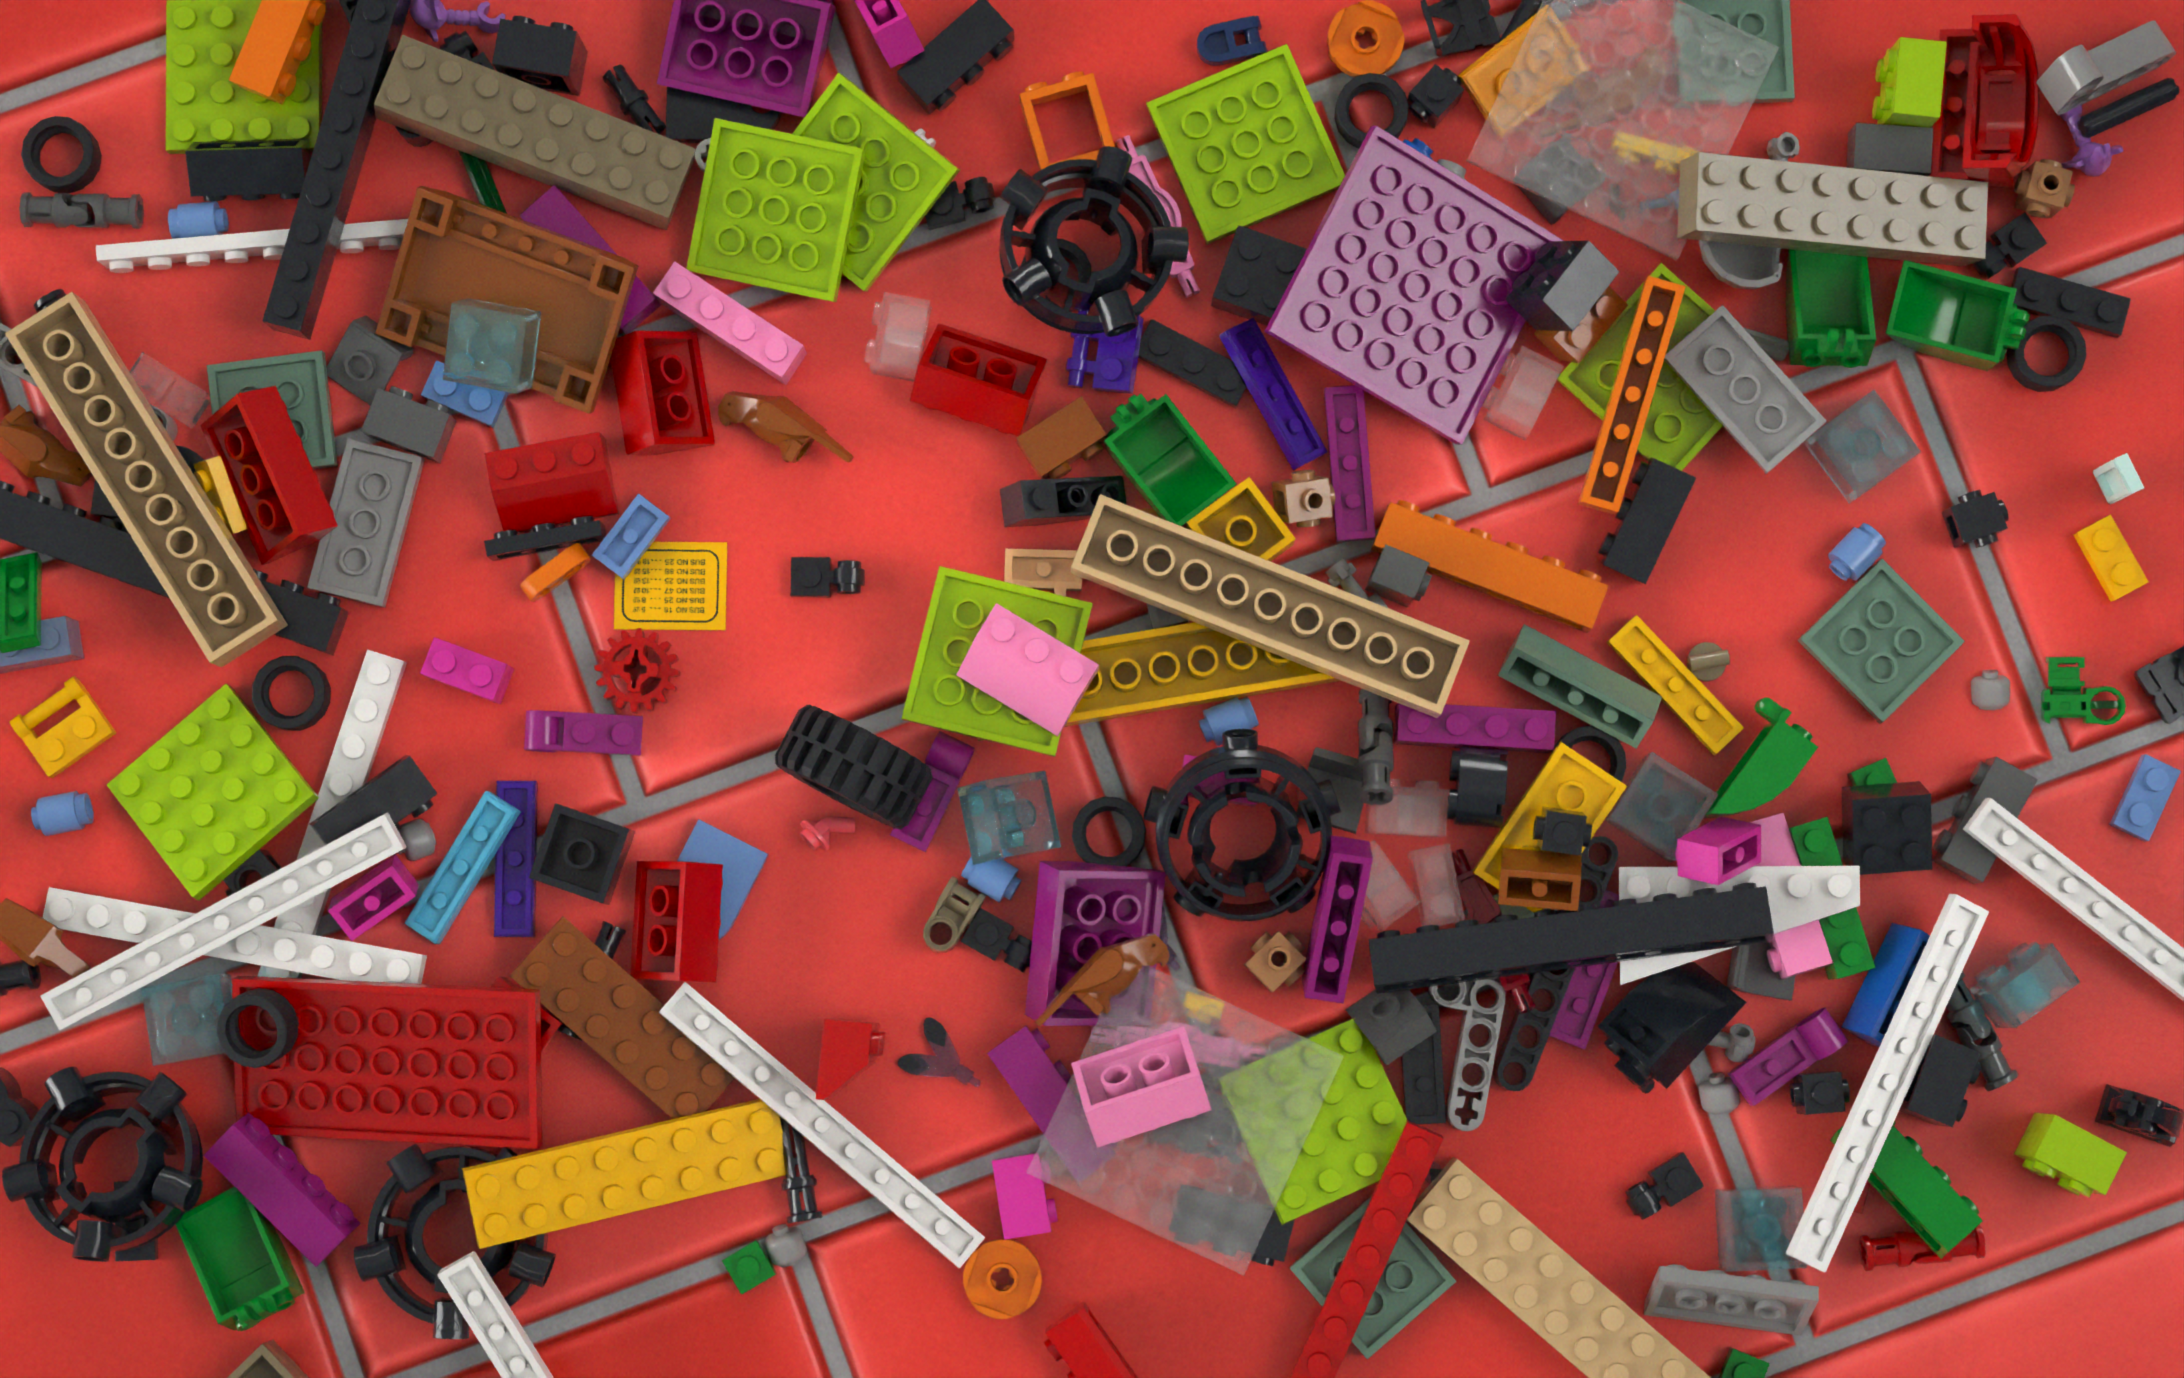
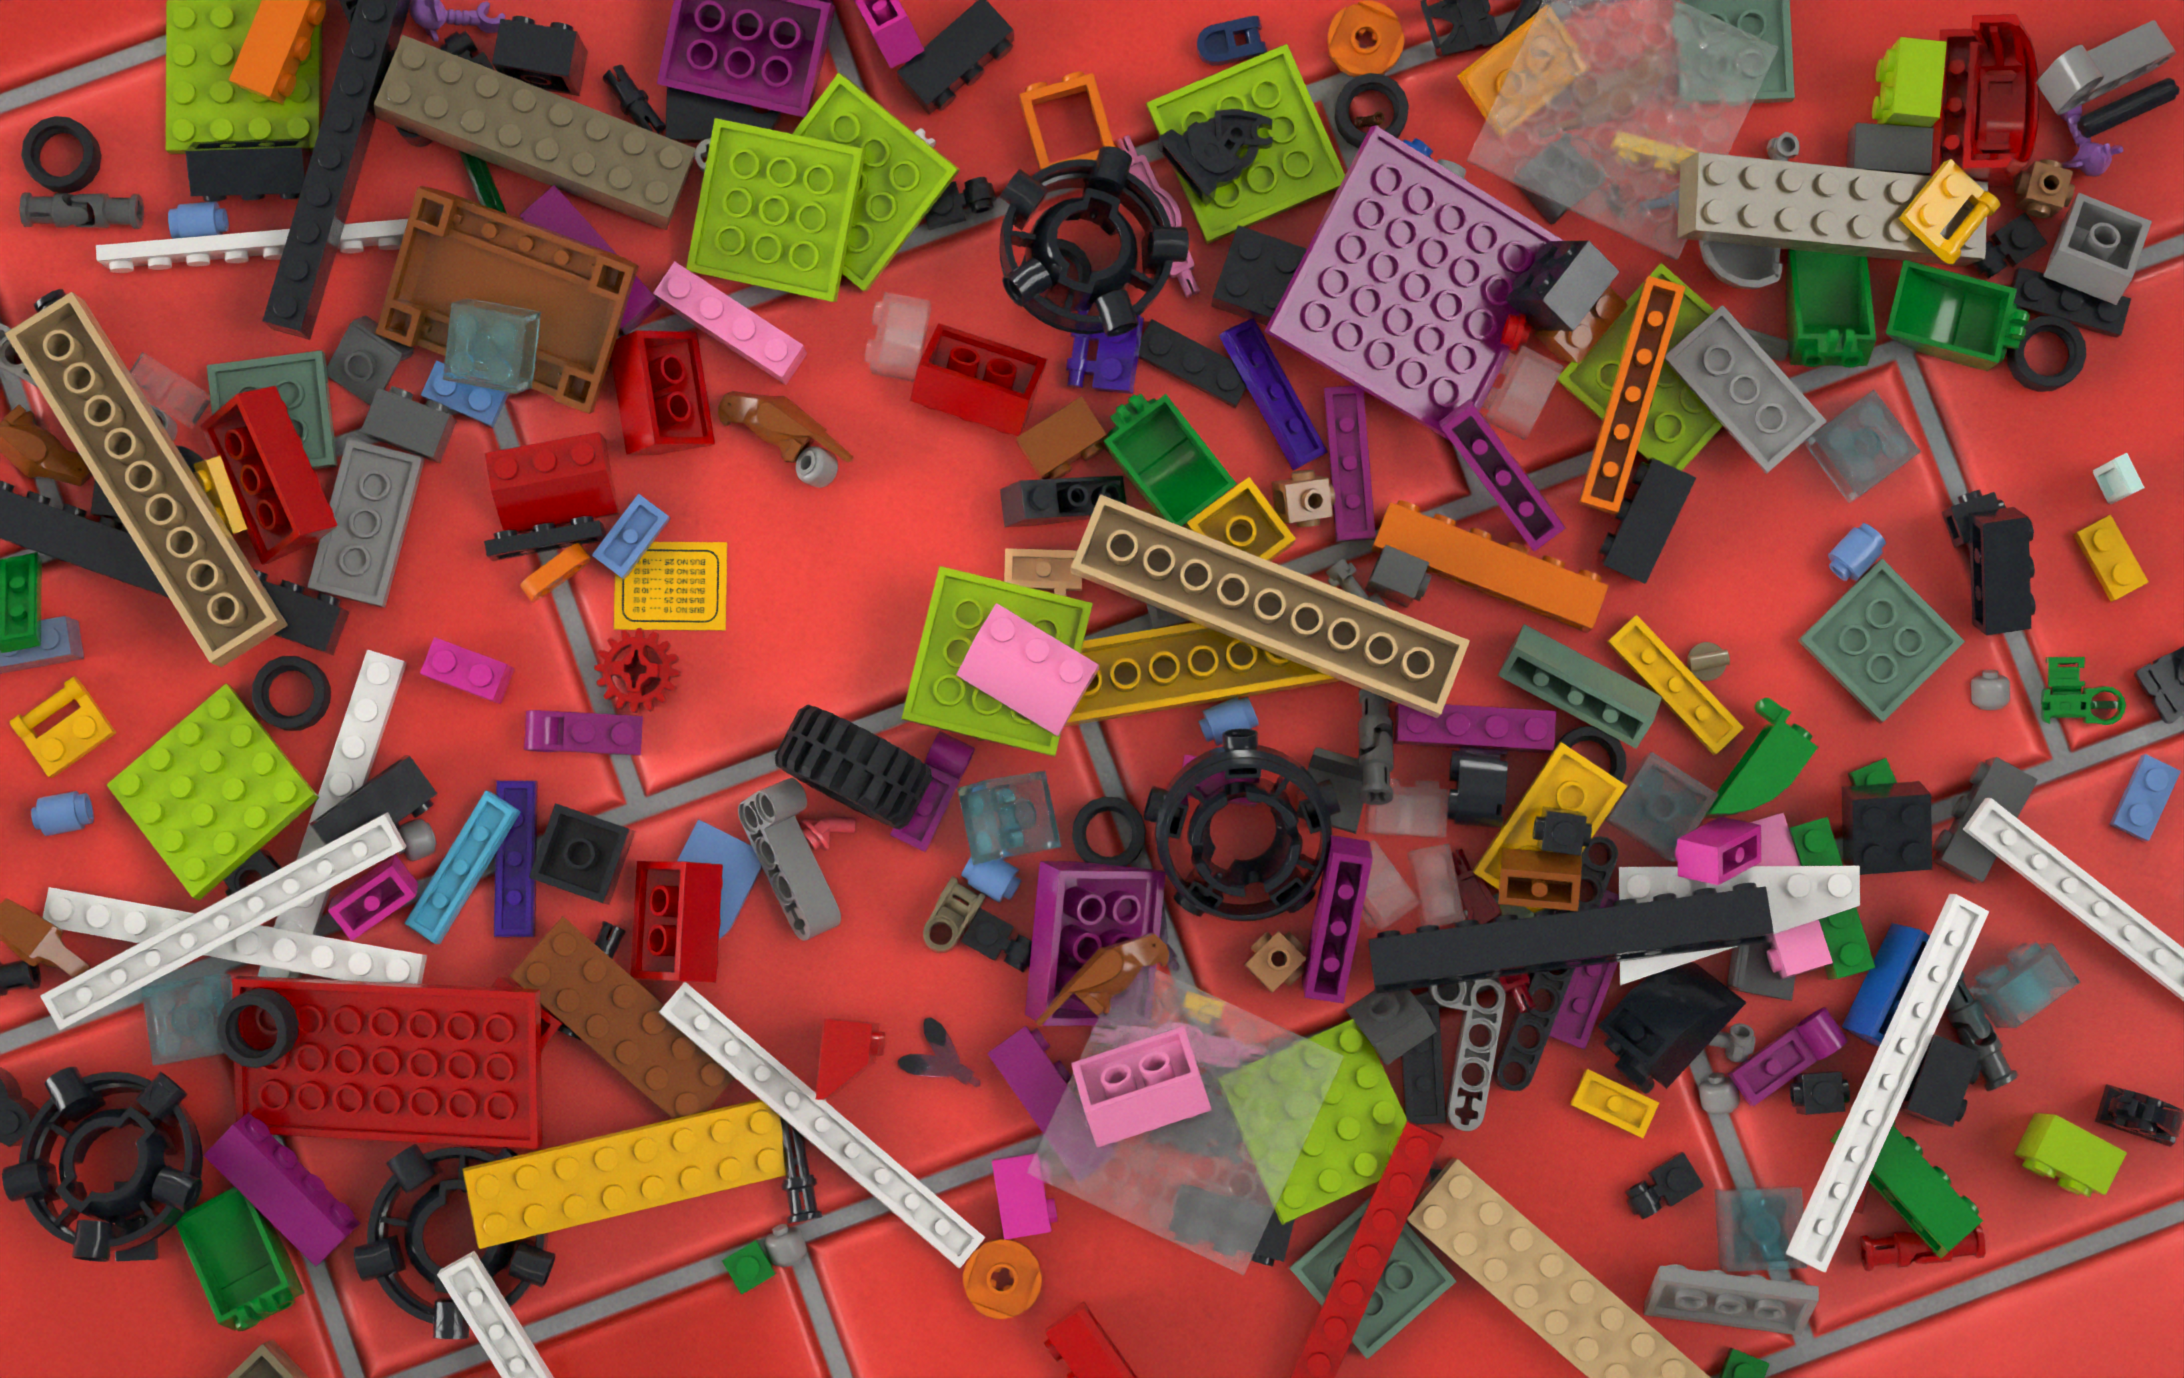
(788, 859): none -> light grey beam
(813, 577): black plate -> none
(816, 466): none -> light grey piece
(1211, 150): none -> black piece
(1370, 120): none -> reddish brown leg
(1435, 95): black brick -> none
(1501, 475): none -> magenta brick
(1515, 331): none -> red plate
(1614, 1103): none -> yellow plate
(1940, 202): none -> yellow plate
(2001, 570): none -> black brick
(2097, 248): none -> light grey brick

